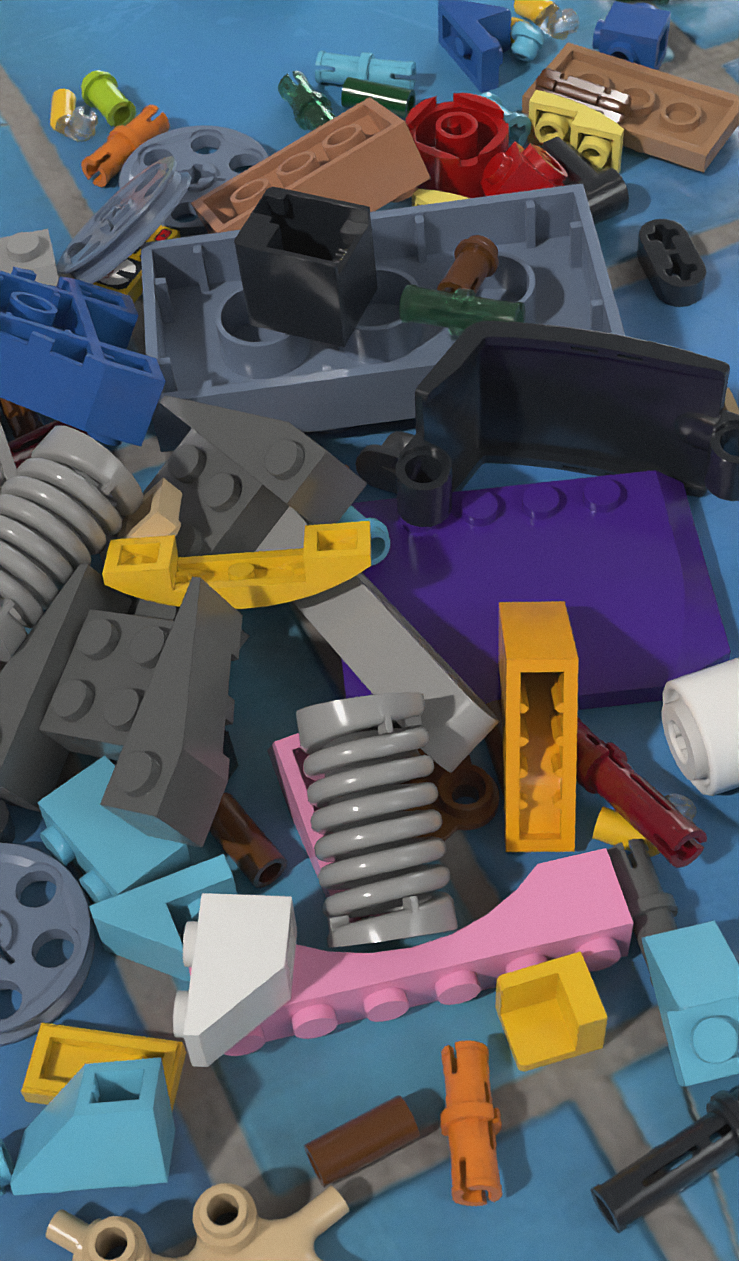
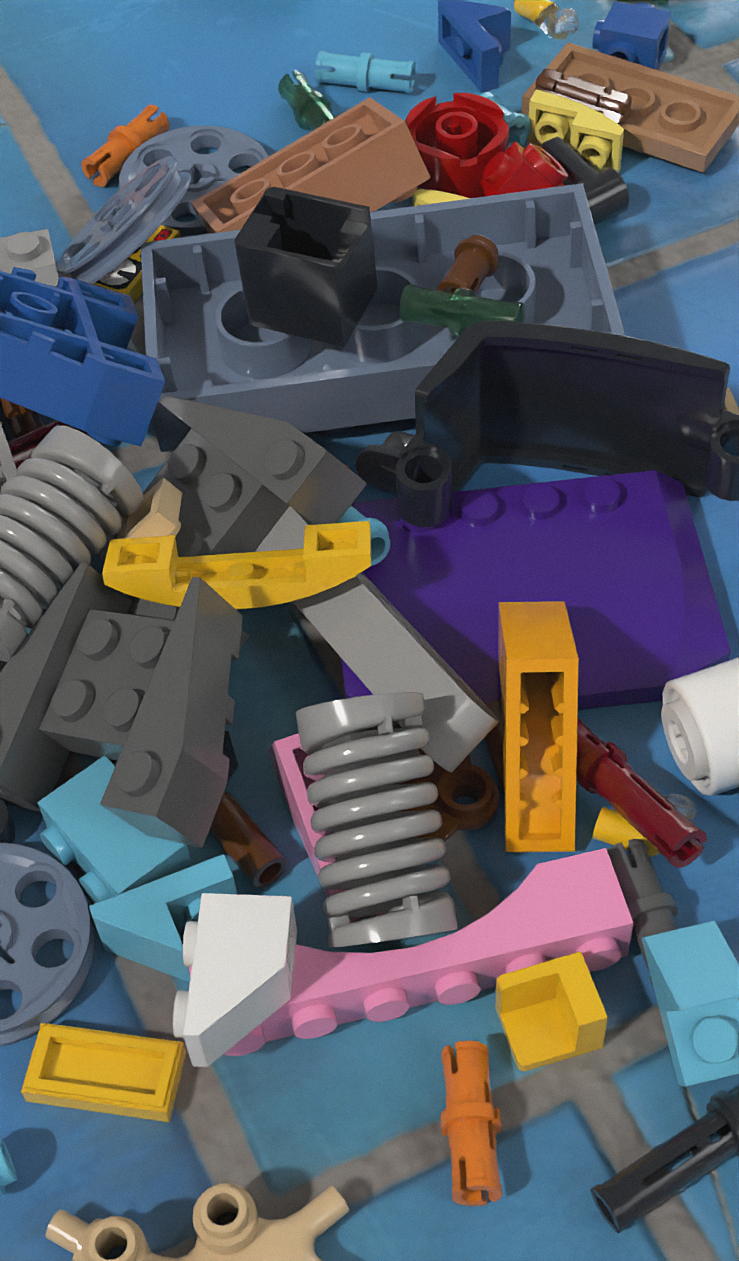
(71, 120): clear arm -> none
(100, 1132): medium azure slope -> none
(102, 92): lime pin -> none
(361, 1140): reddish brown axle -> none
(394, 98): dark green axle -> none
(525, 40): medium azure arm -> none
(682, 259): black beam -> none

